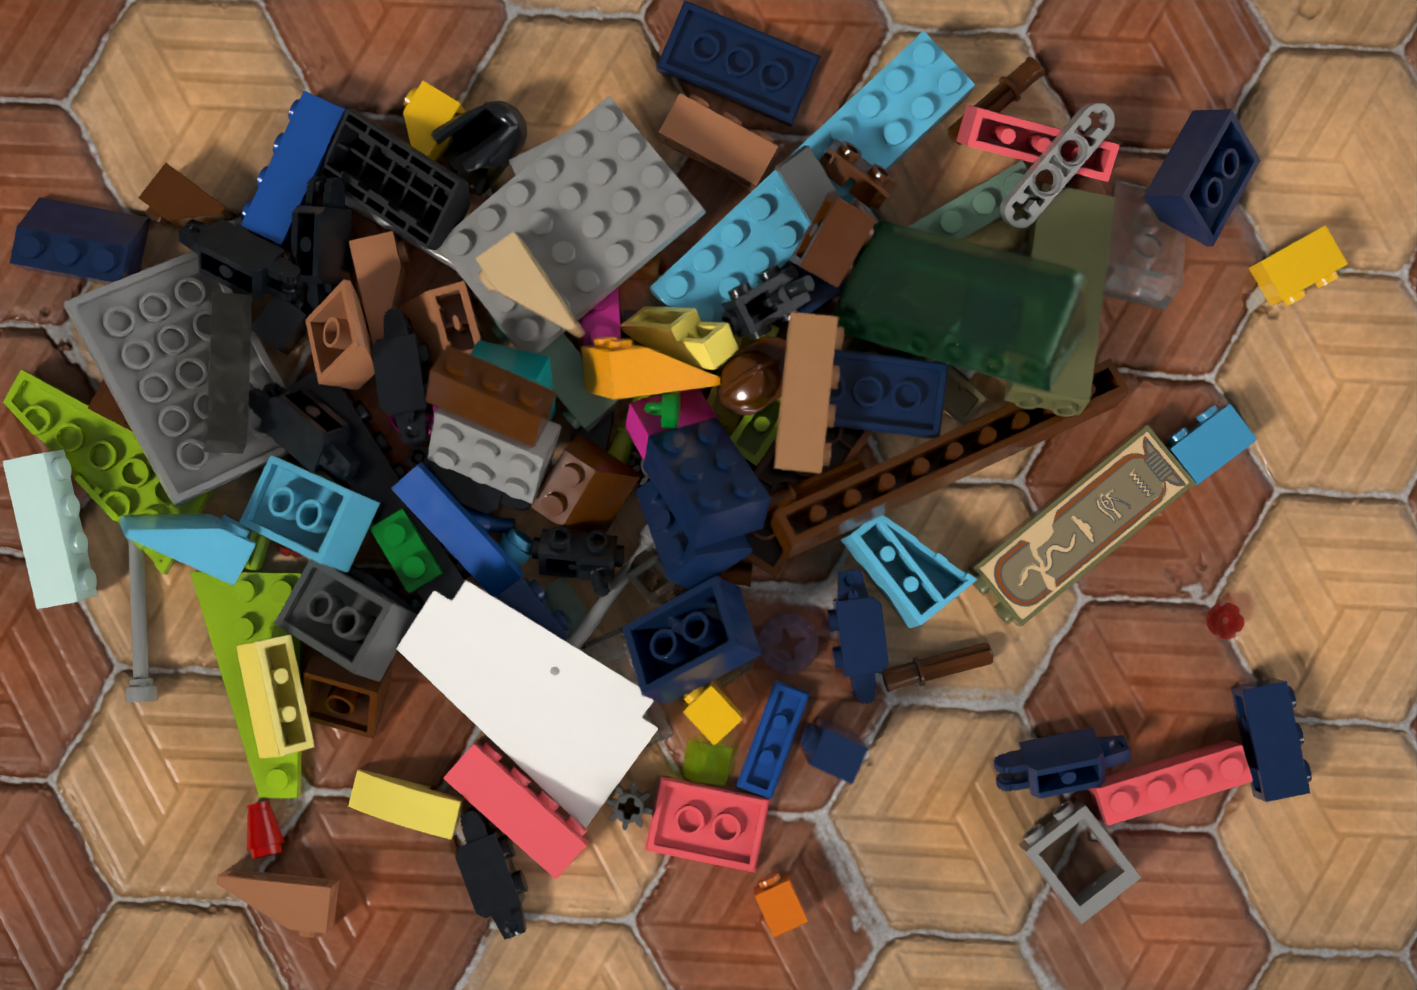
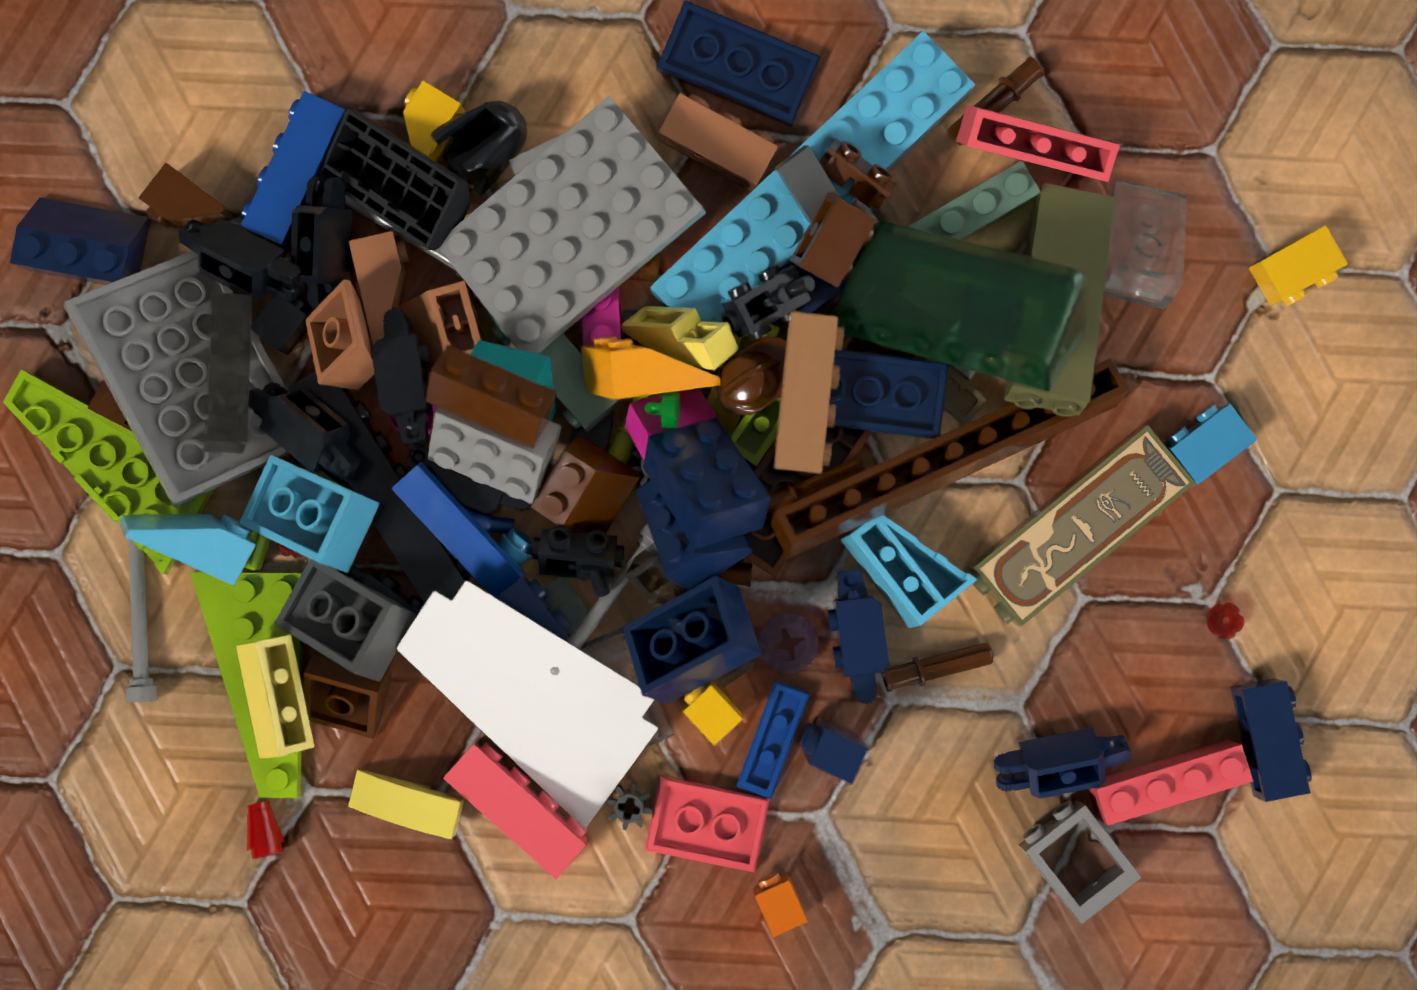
(50, 528): light aqua brick -> none
(289, 900): nougat slope -> none
(406, 551): green plate -> none
(491, 875): black hinge -> none
(520, 278): tan slope -> none
(706, 762): clear neon green slope -> none
(1061, 169): light grey beam -> none
(1203, 175): dark blue slope -> none

